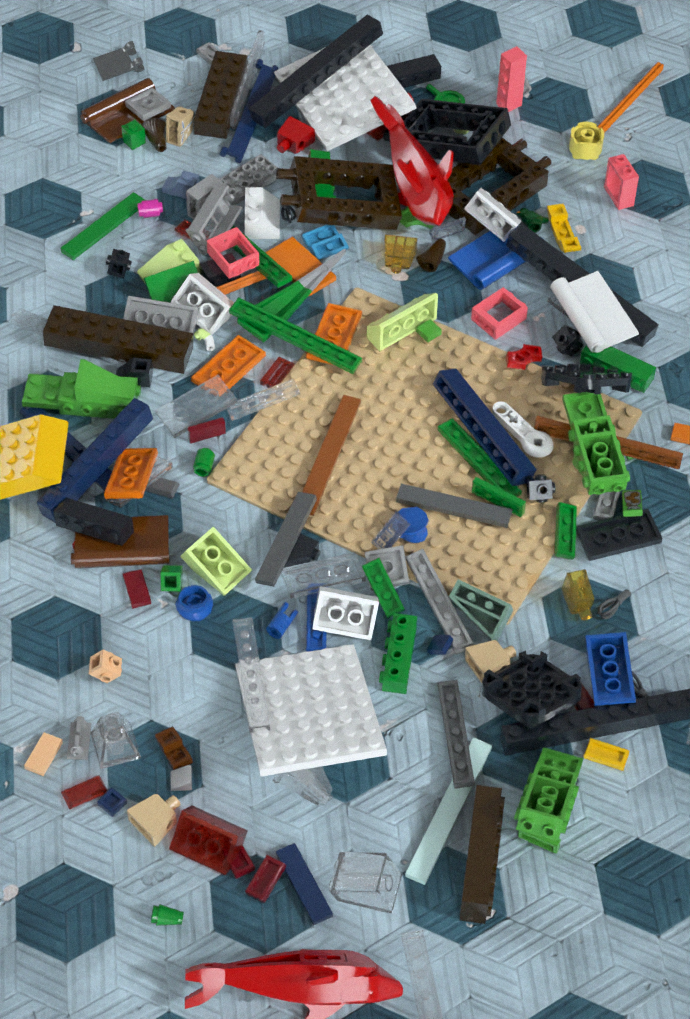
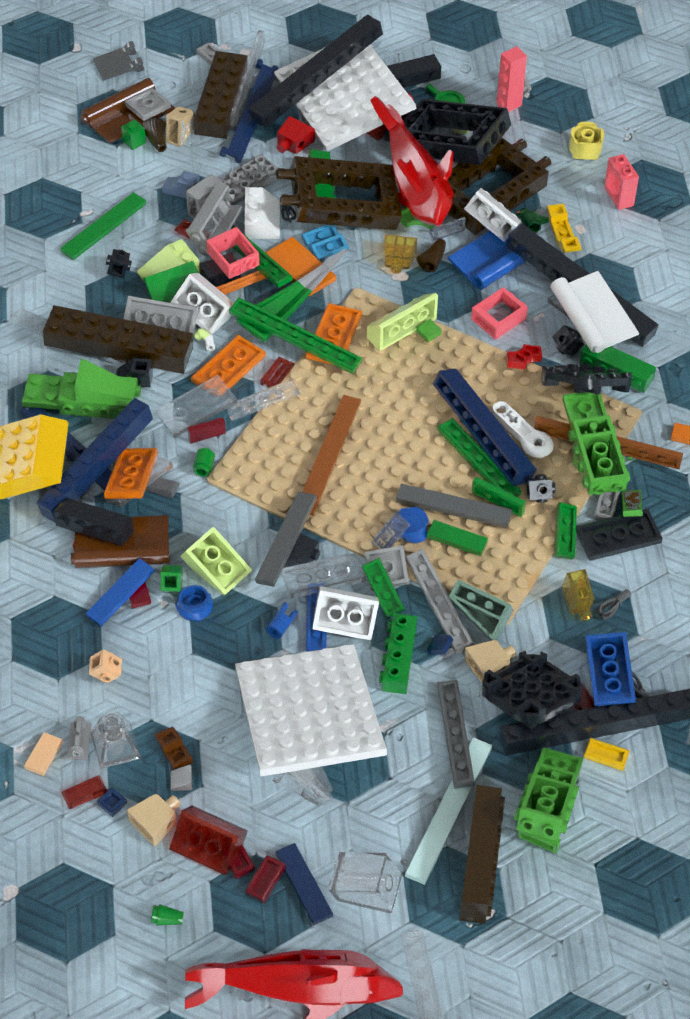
(120, 592): none -> blue tile
(150, 208): dark pink brick -> none
(251, 675): clear tile -> none
(457, 538): none -> green tile
(631, 96): orange axle -> none

